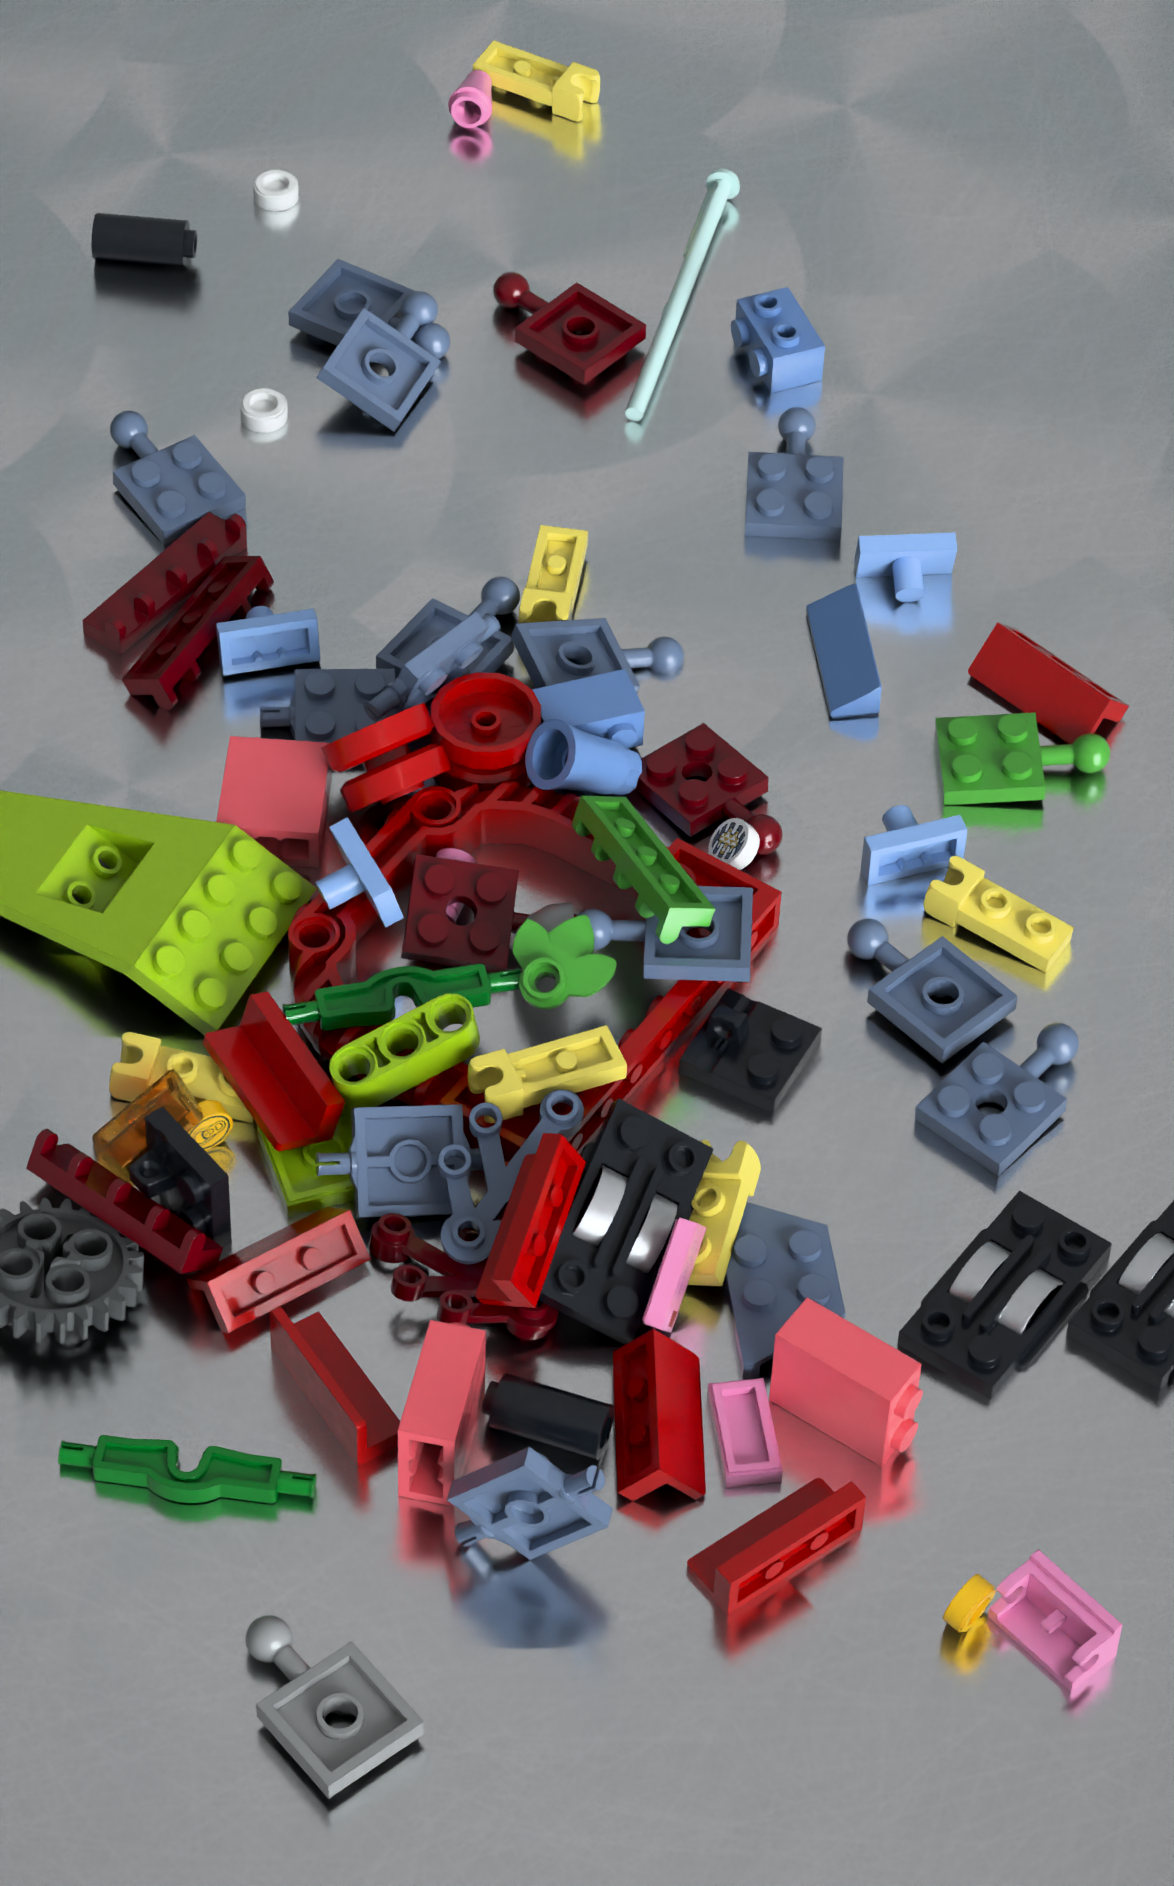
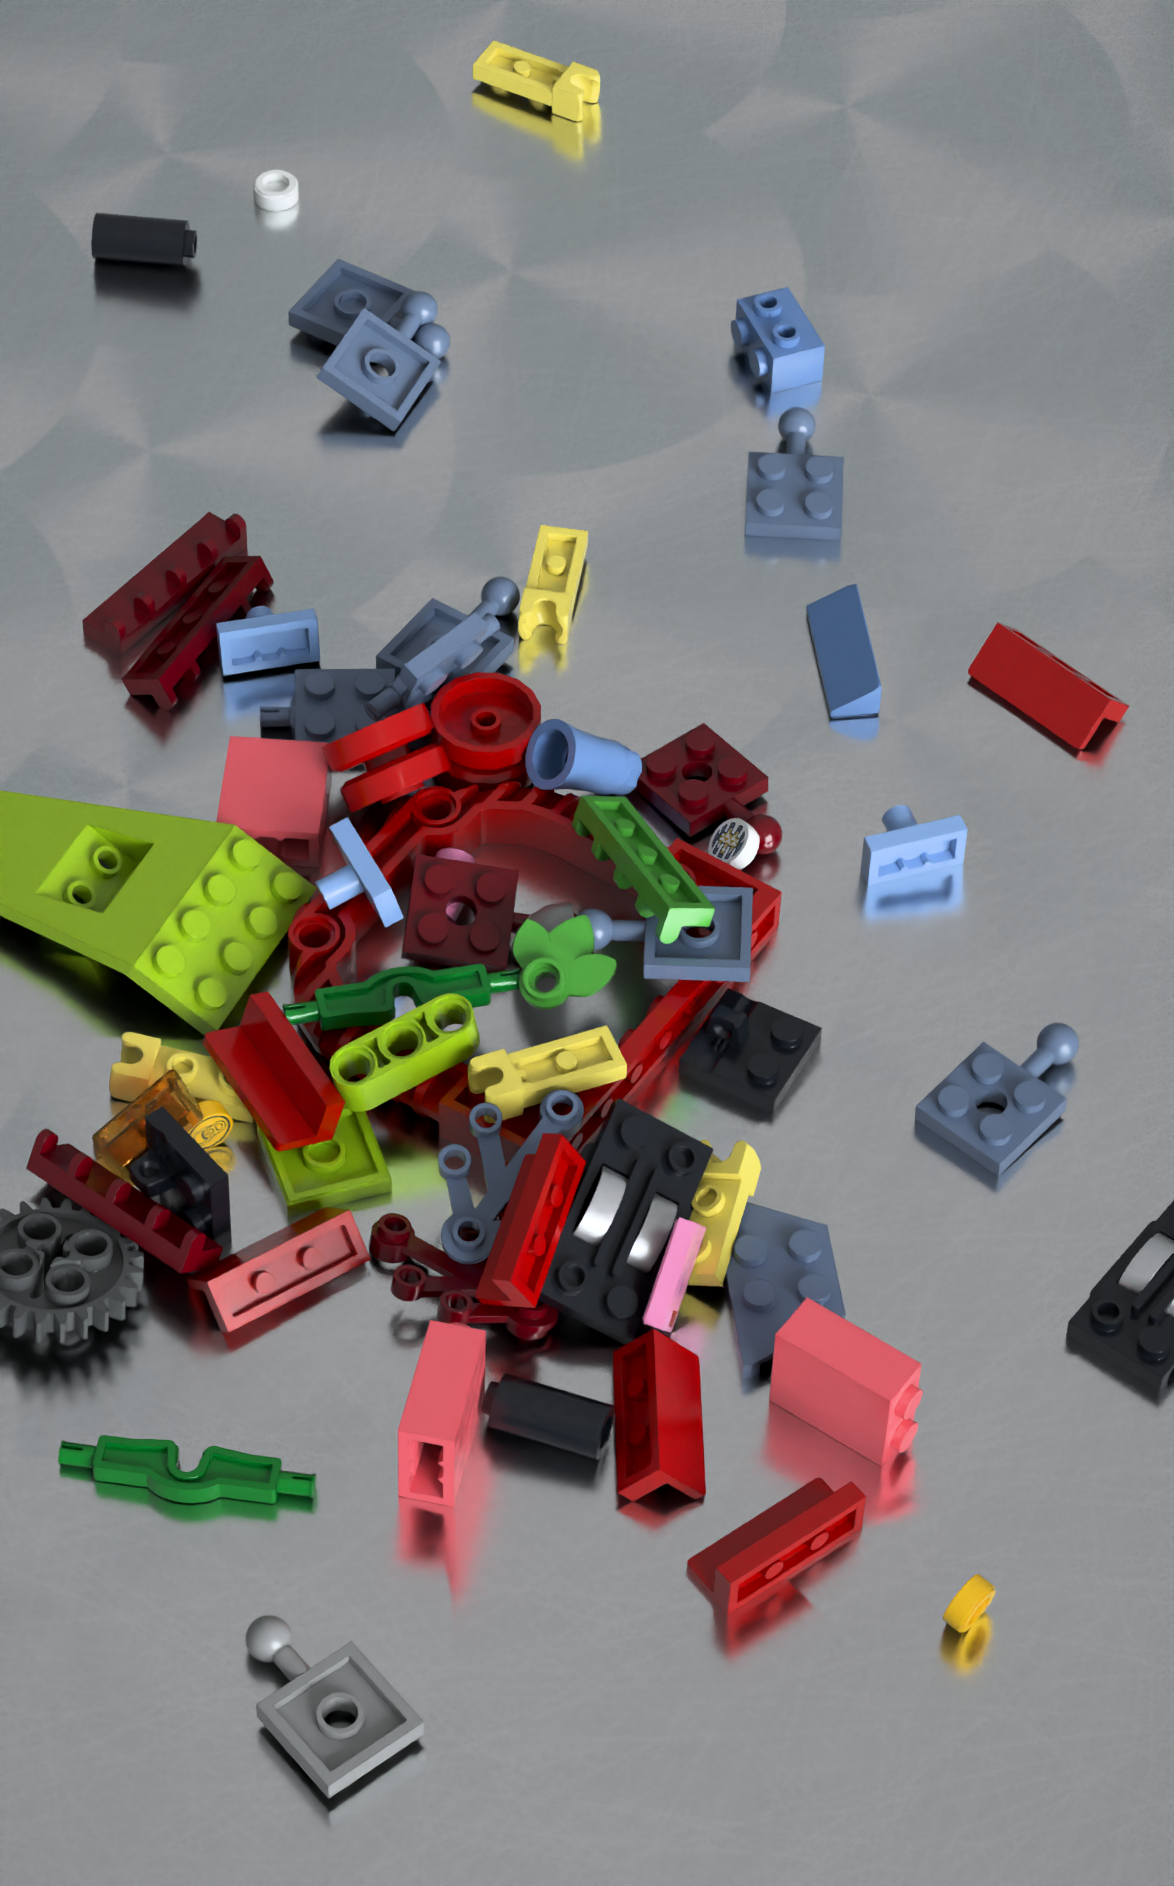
(172, 484): sand blue plate -> none
(263, 410): white tile -> none
(334, 1385): red panel -> none
(396, 1159): sand blue plate -> none
(471, 100): bright pink cone -> none
(529, 1504): sand blue plate -> none
(576, 312): dark red plate -> none
(591, 647): sand blue plate -> none
(598, 705): medium blue brick -> none
(721, 185): light aqua bar -> none
(744, 1433): bright pink tile -> none
(906, 559): light blue tile -> none
(937, 971): sand blue plate -> none
(996, 915): light yellow plate -> none
(1002, 758): bright green plate -> none
(1005, 1295): black piece -> none
(1056, 1621): bright pink hinge -> none

